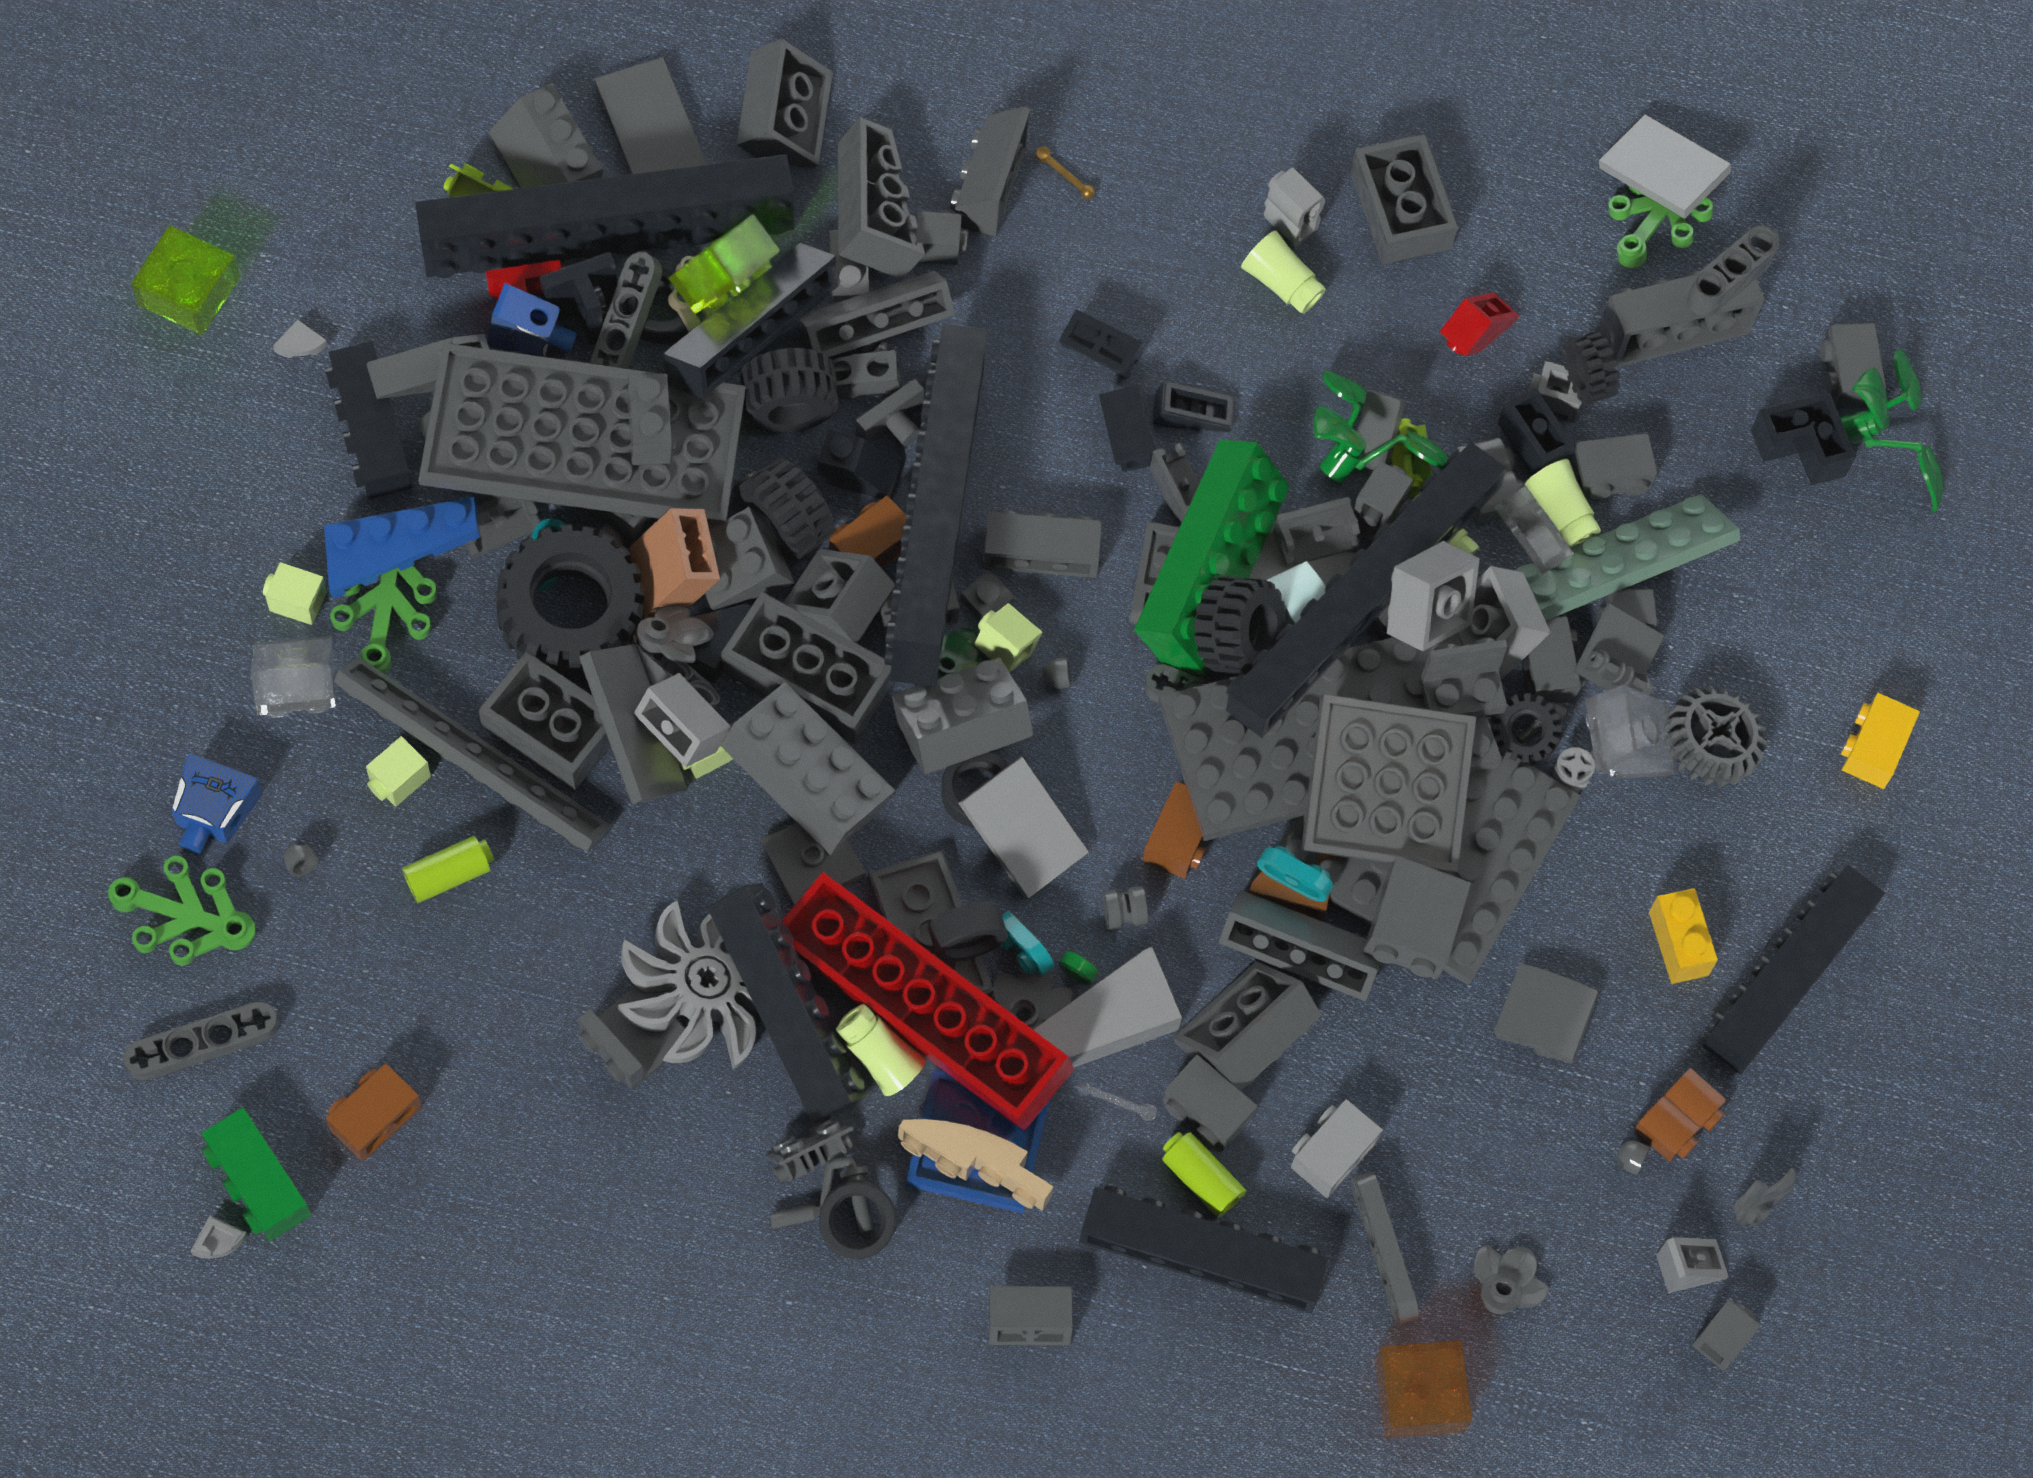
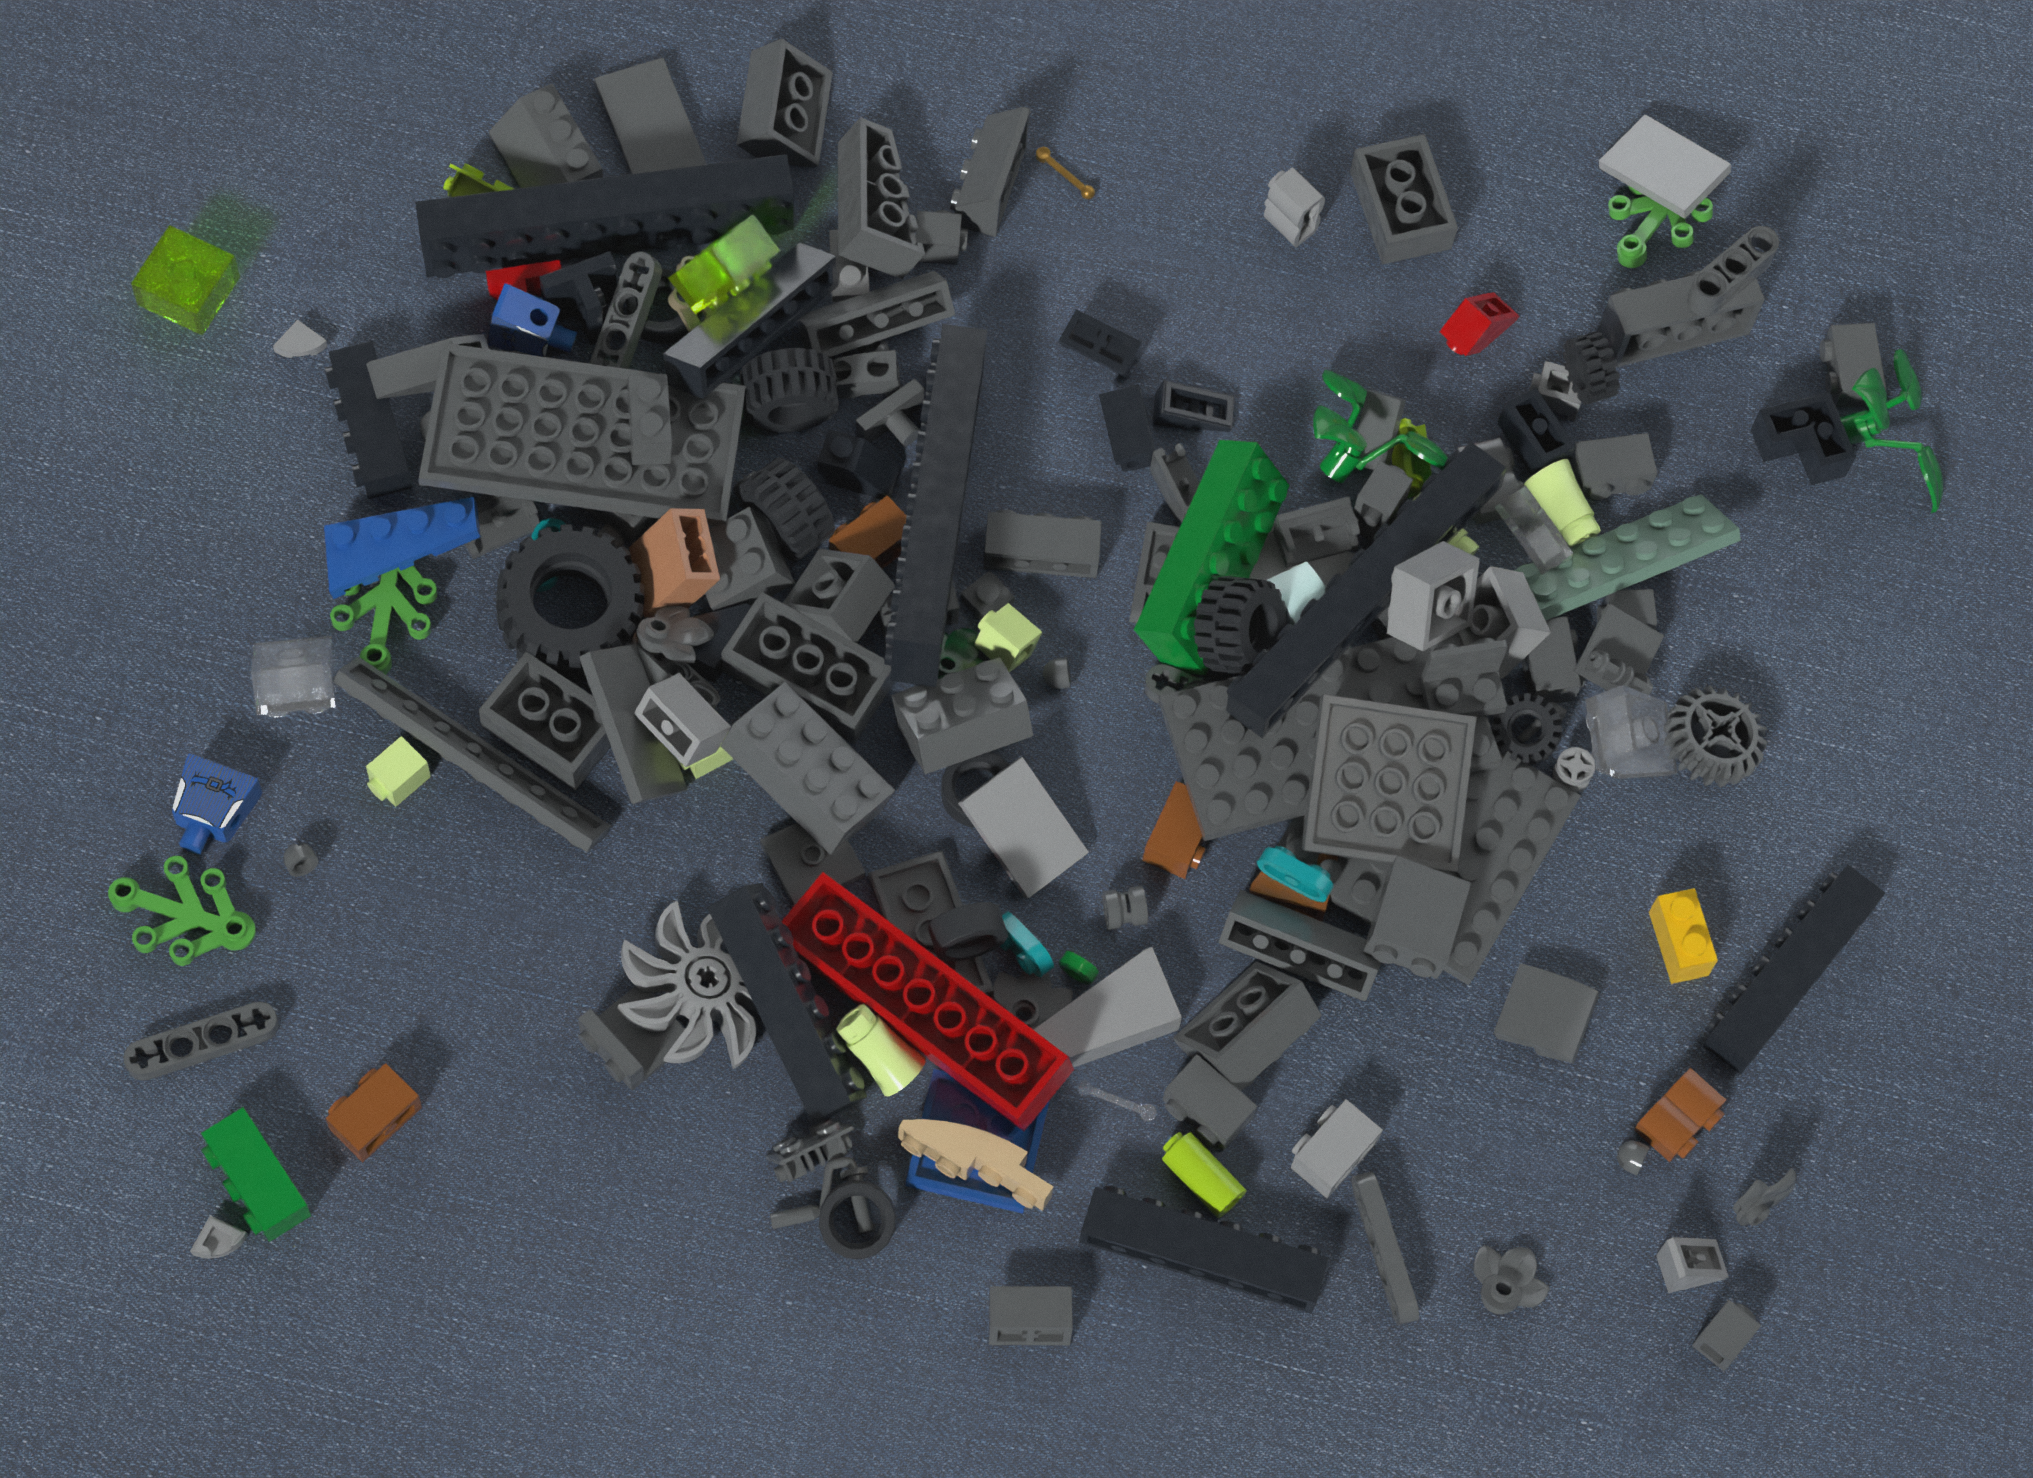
(295, 593): yellowish green brick -> none
(447, 868): lime brick -> none
(1283, 272): yellowish green plant -> none
(1423, 1389): clear orange brick -> none
(1879, 741): yellow brick -> none

